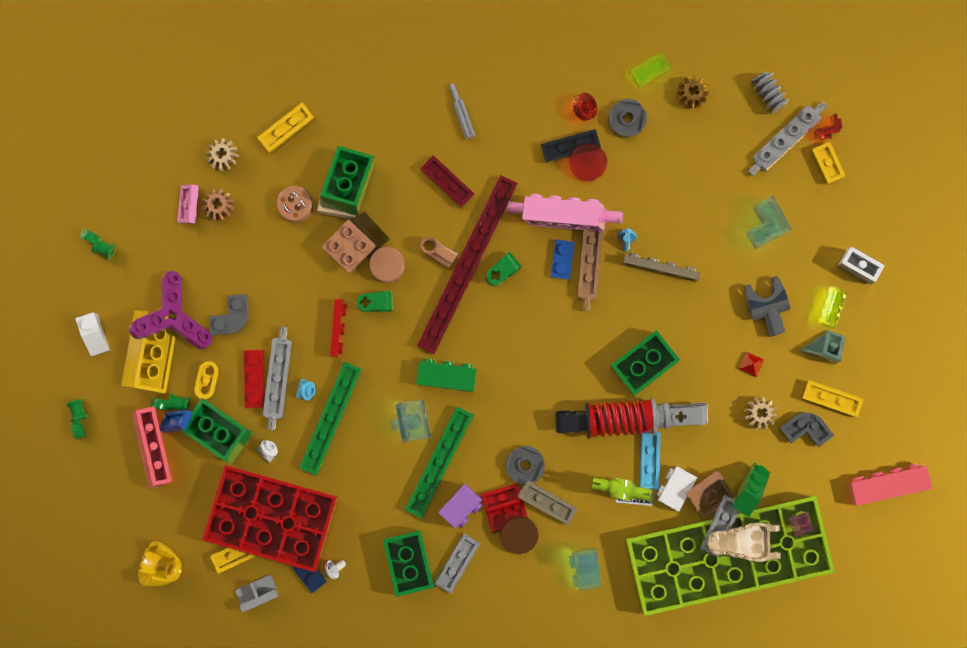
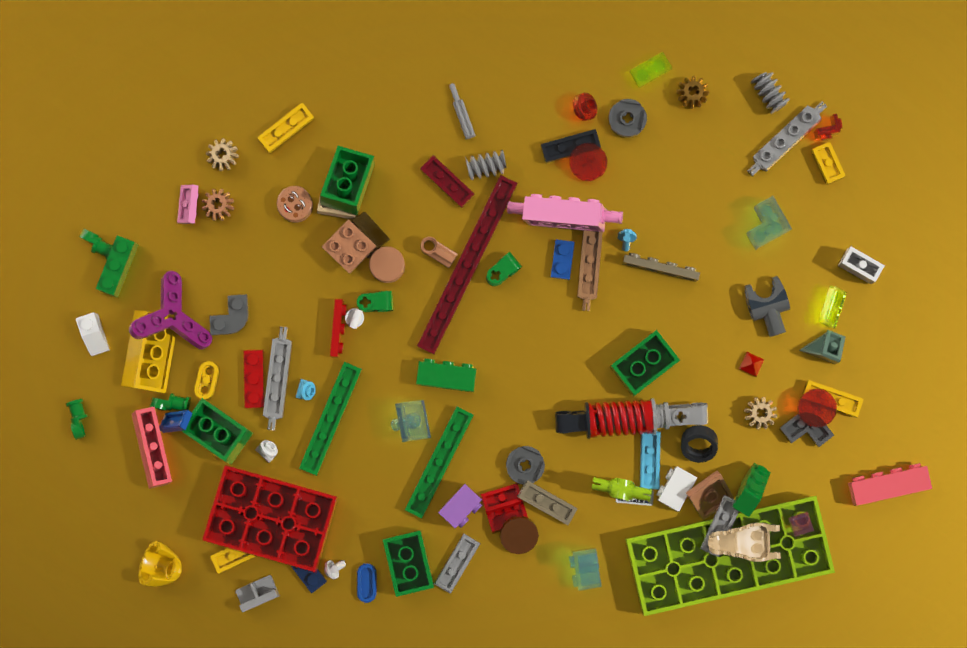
(117, 266): none -> green brick
(354, 318): none -> white plate
(366, 583): none -> blue tile
(486, 165): none -> light grey piece
(699, 432): none -> black tyre
(817, 408): none -> clear red tile

